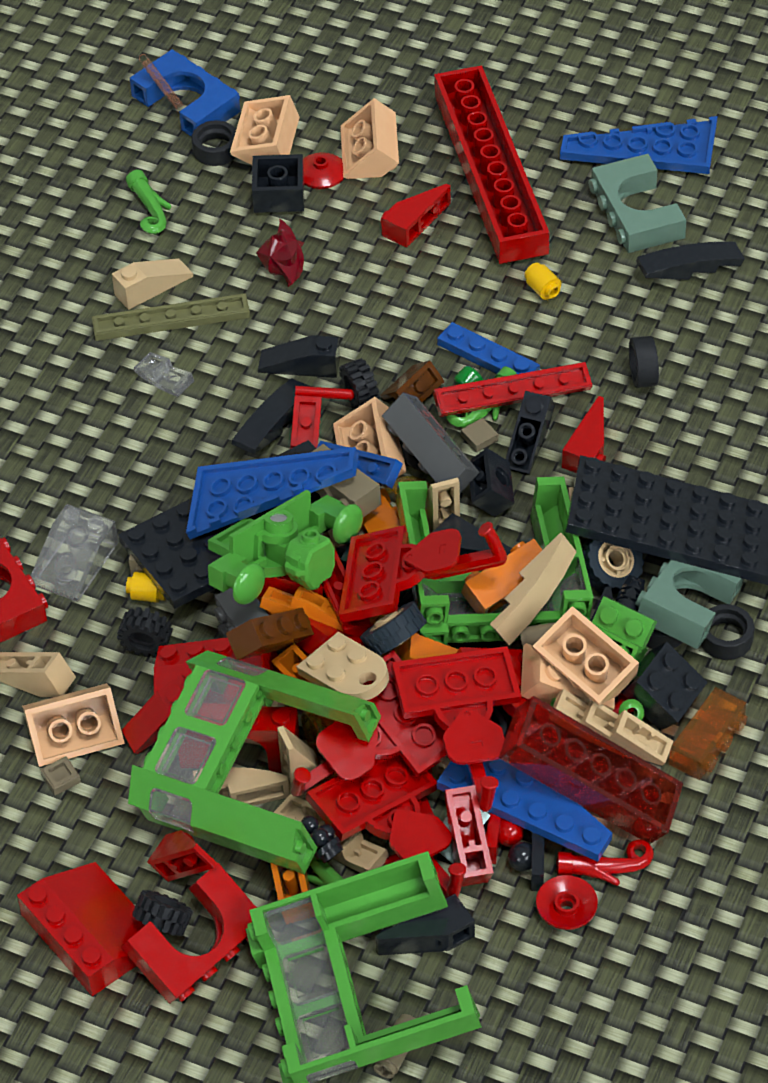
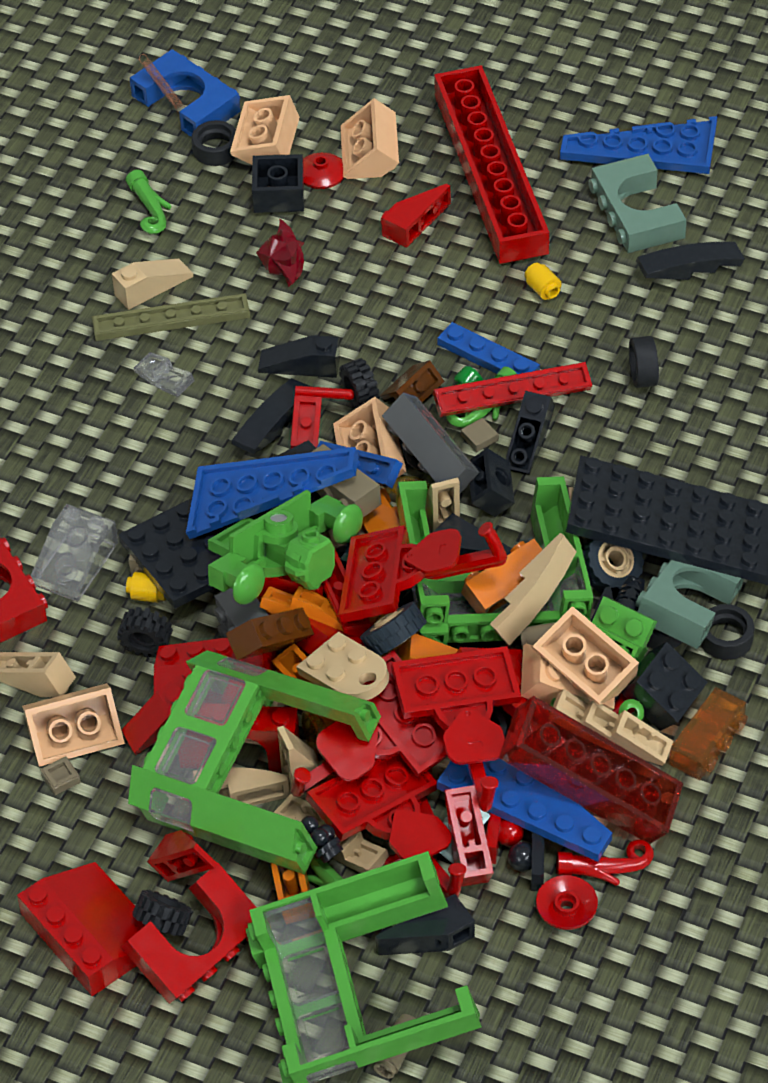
(587, 438): red slope -> none

